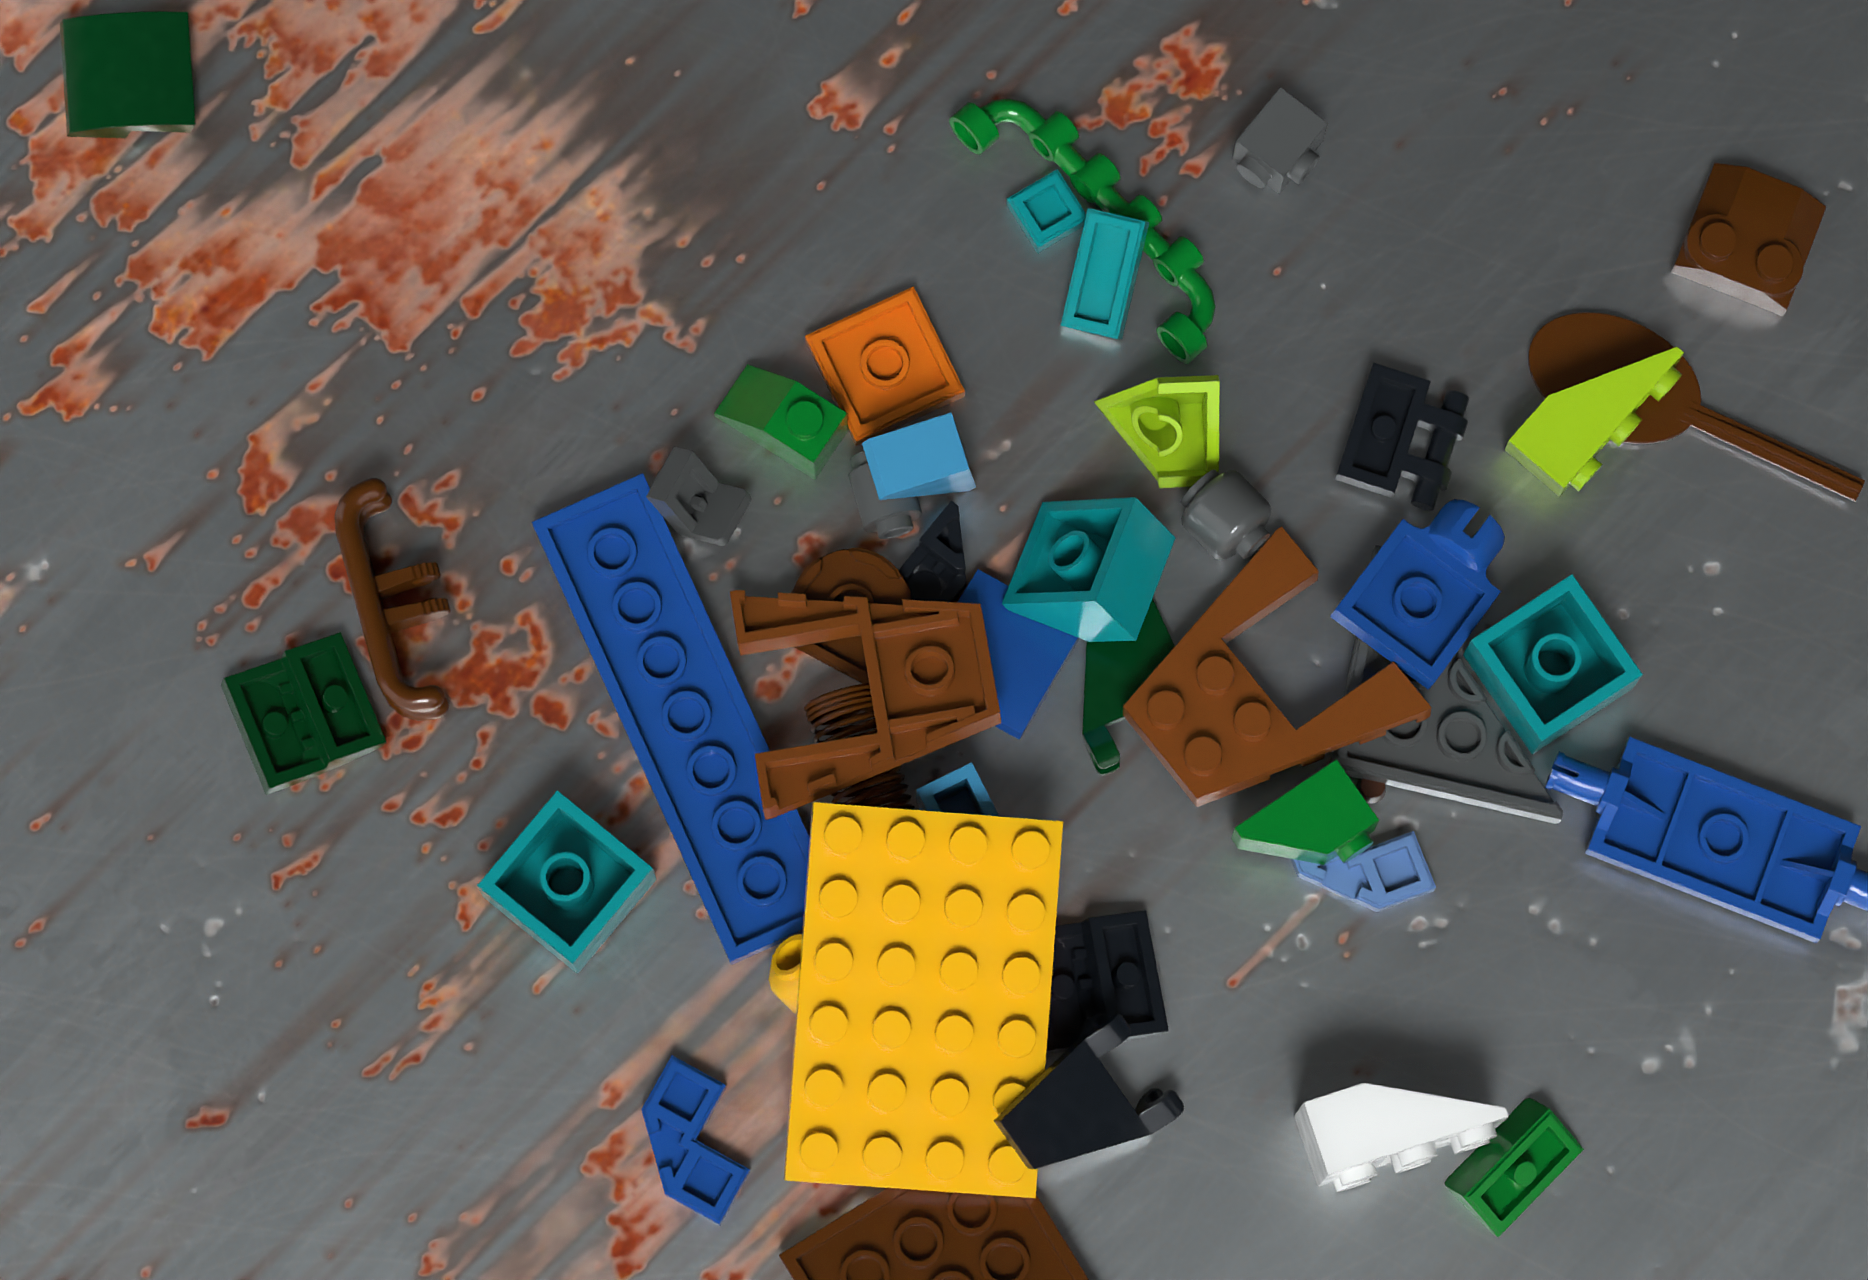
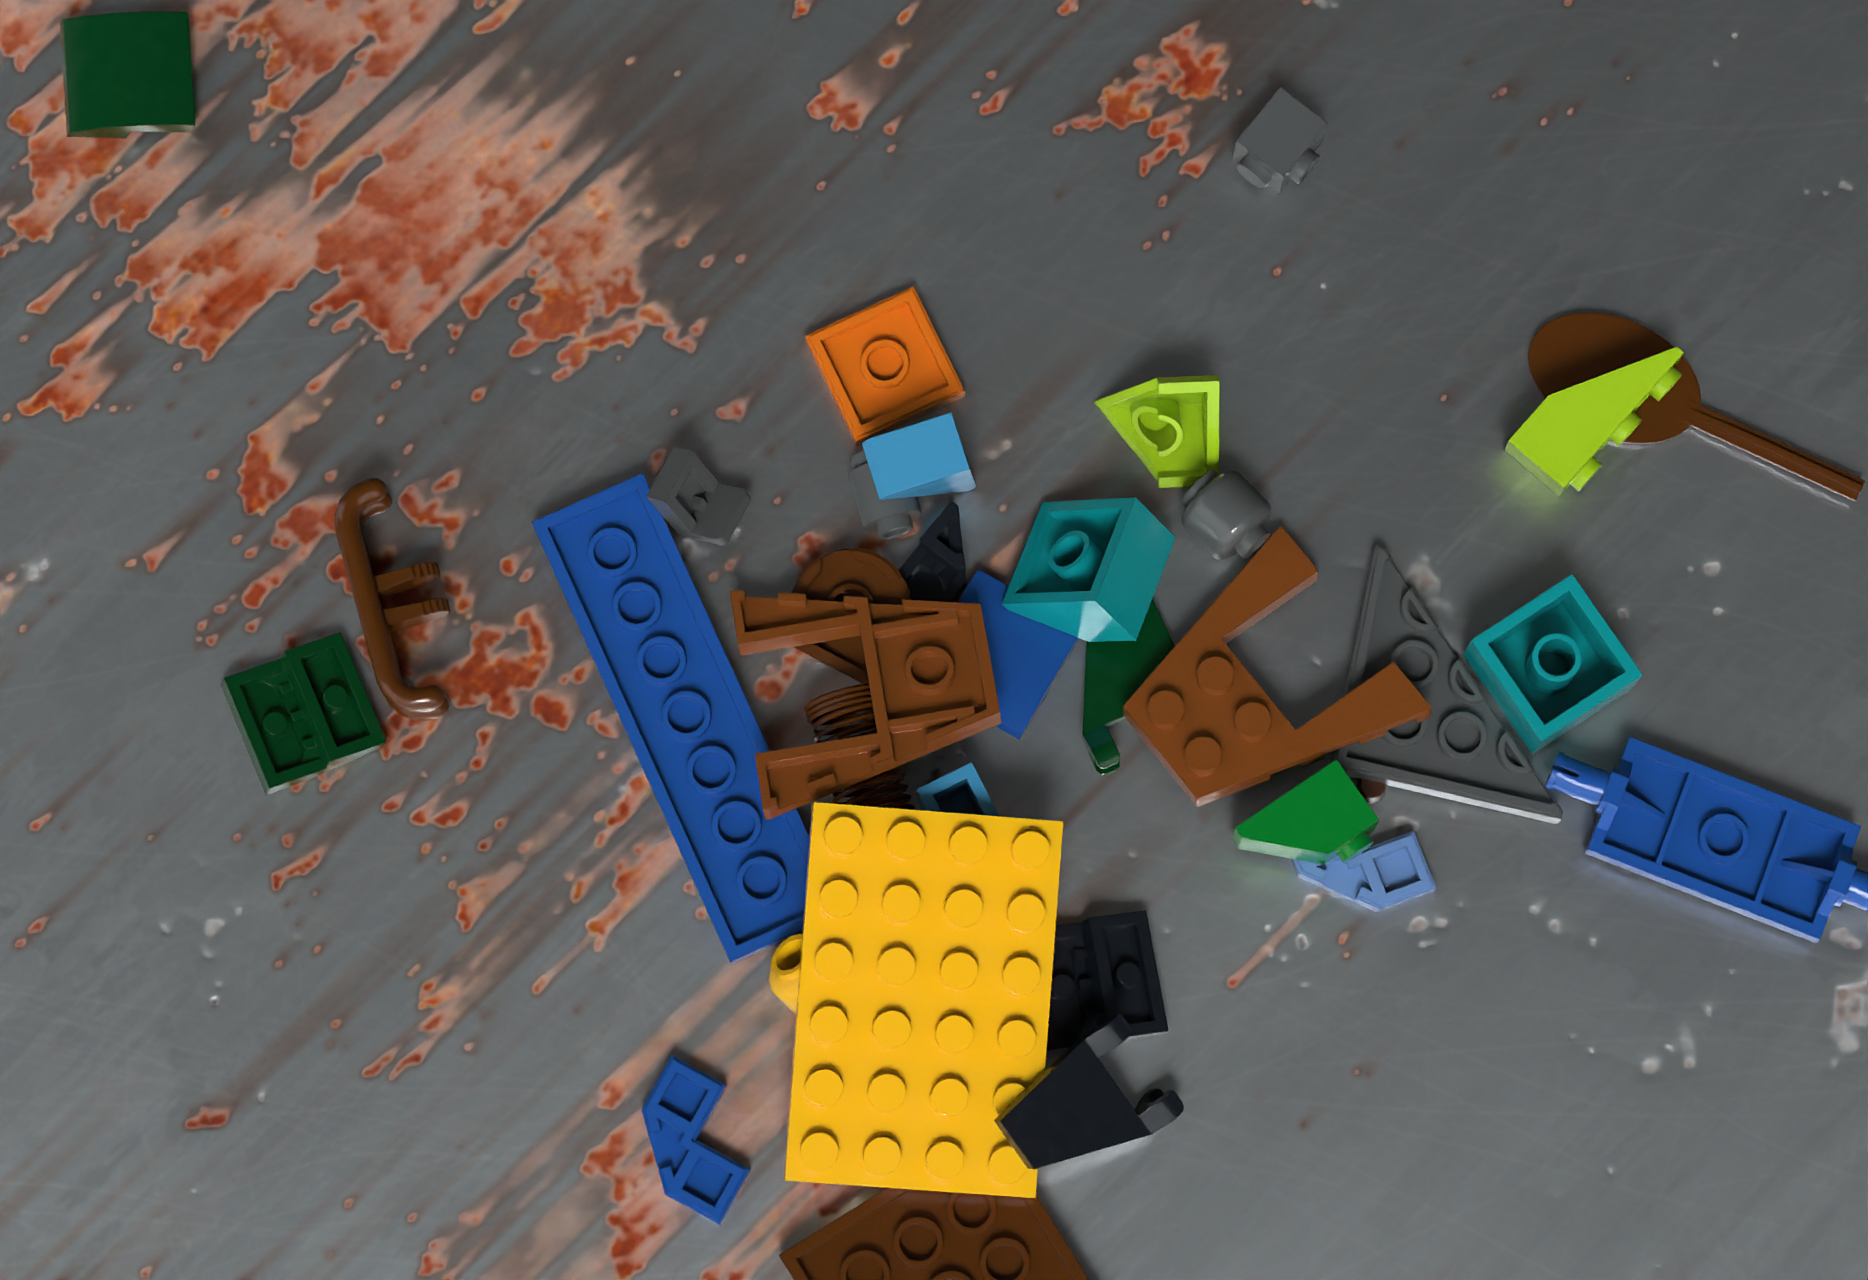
(567, 882): teal brick -> none
(784, 418): green slope -> none
(1047, 211): teal tile -> none
(1095, 182): green bar -> none
(1104, 274): teal tile -> none
(1381, 1125): white slope -> none
(1384, 431): black plate -> none
(1425, 591): blue plate -> none
(1514, 1167): green slope -> none
(1750, 236): reddish brown slope -> none

